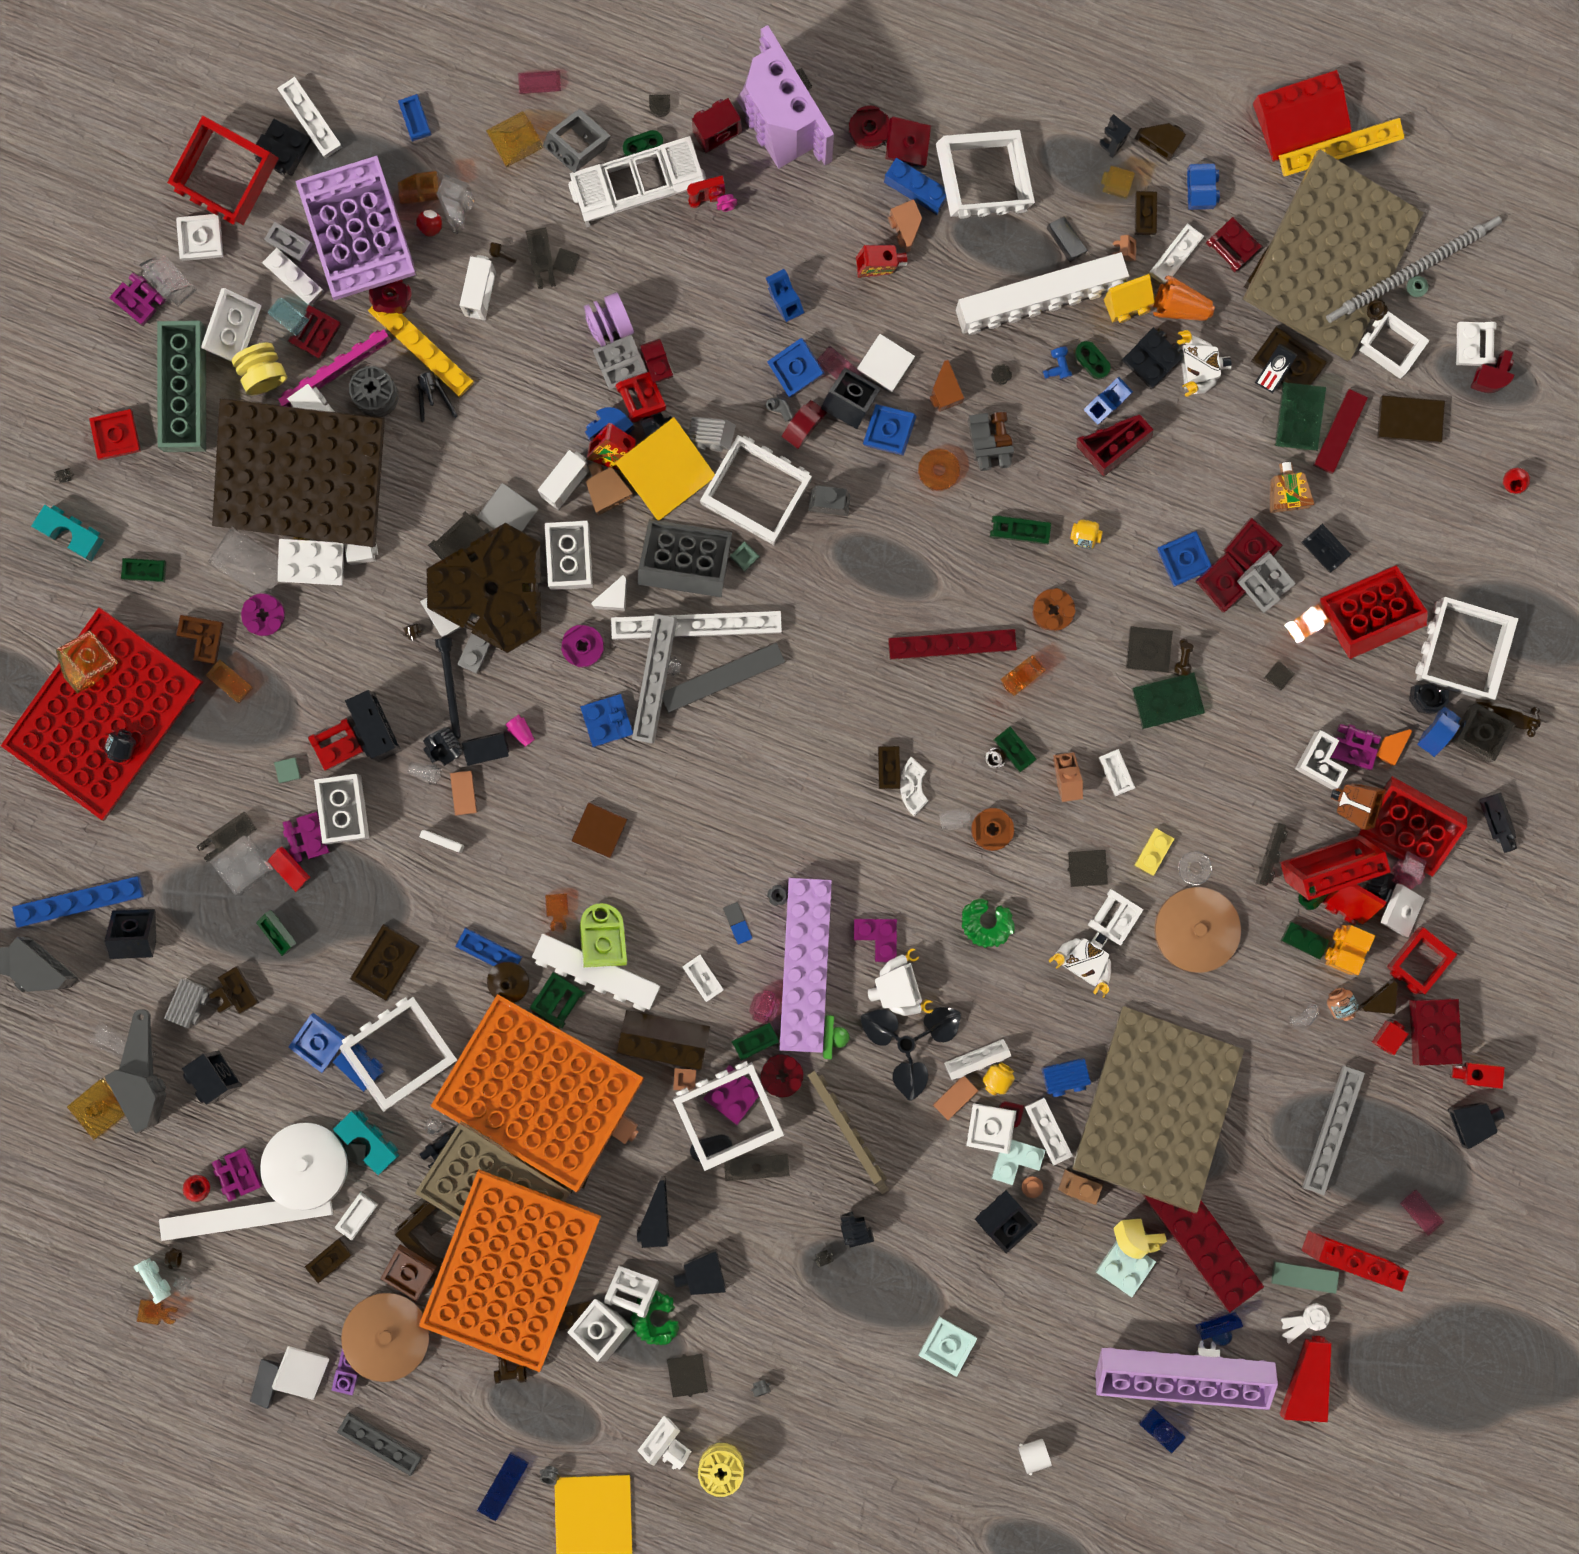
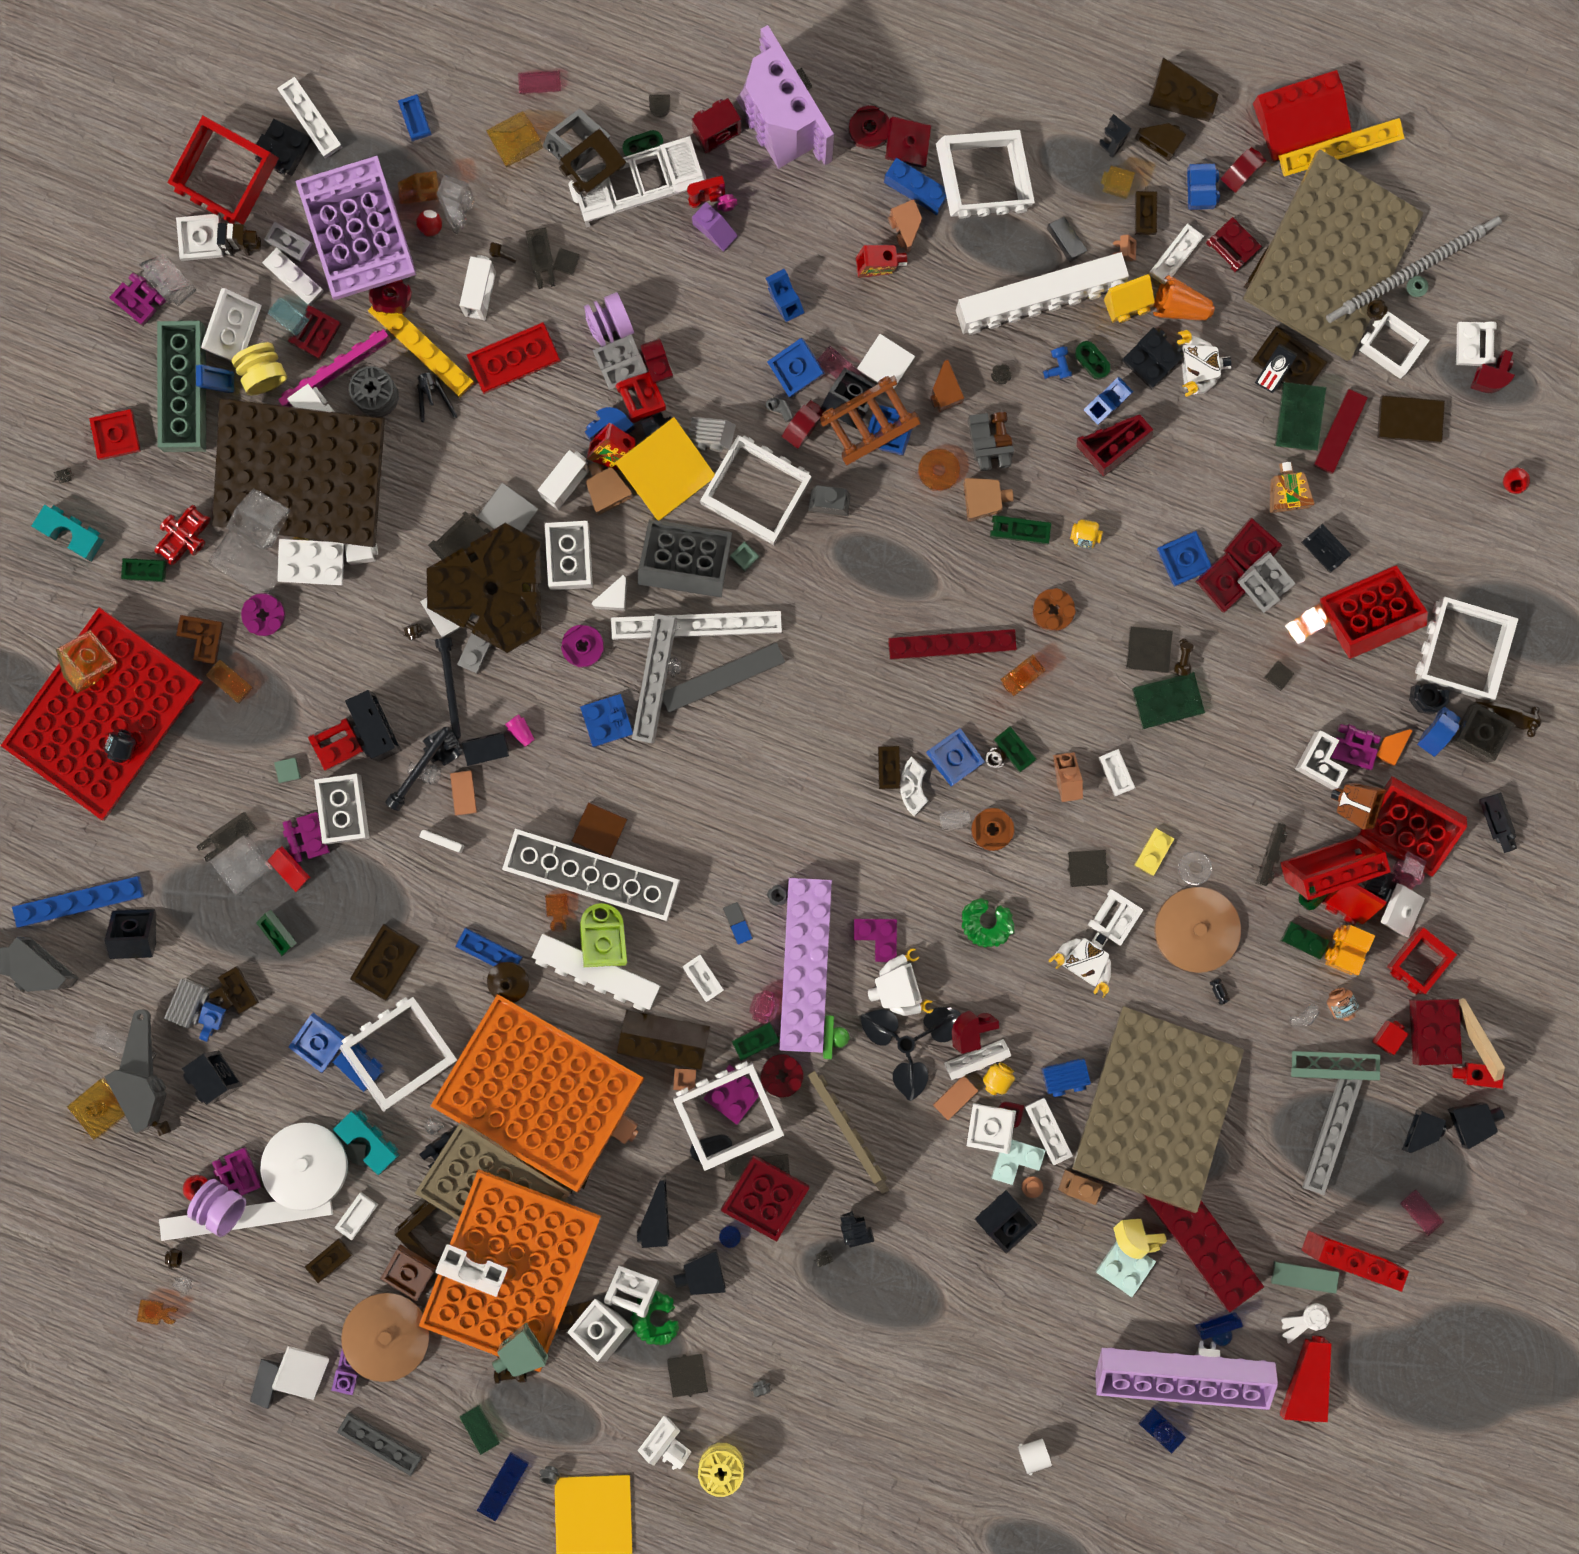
(149, 1272): light aqua plate -> none
(162, 1128): none -> dark brown hand
(187, 529): none -> red axle
(211, 1018): none -> blue plate
(214, 378): none -> blue tile
(216, 1207): none -> lavender wheel
(237, 237): none -> dark brown hips
(258, 519): none -> clear slope
(396, 799): none -> black piece
(479, 1429): none -> clear green tile
(482, 1277): none -> white arch
(513, 358): none -> red tile
(520, 1353): none -> sand green torso
(551, 996): dark green plate -> none
(591, 874): none -> white brick
(607, 153): none -> dark brown window
(714, 226): none -> medium lavender slope
(730, 1236): none -> clear blue tile
(765, 1198): none -> dark red plate
(887, 431): none -> dark orange fence
(947, 1346): light aqua plate -> none
(955, 757): none -> blue hinge
(967, 1030): none -> dark red brick
(984, 497): none -> medium nougat torso
(1182, 93): none -> dark brown wedge
(1219, 991): none -> black piece
(1243, 169): none -> dark red brick
(1335, 1074): none -> sand green fence
(1382, 1000): dark brown slope -> none
(1423, 1131): none -> black slope
(1480, 1041): none -> tan tile

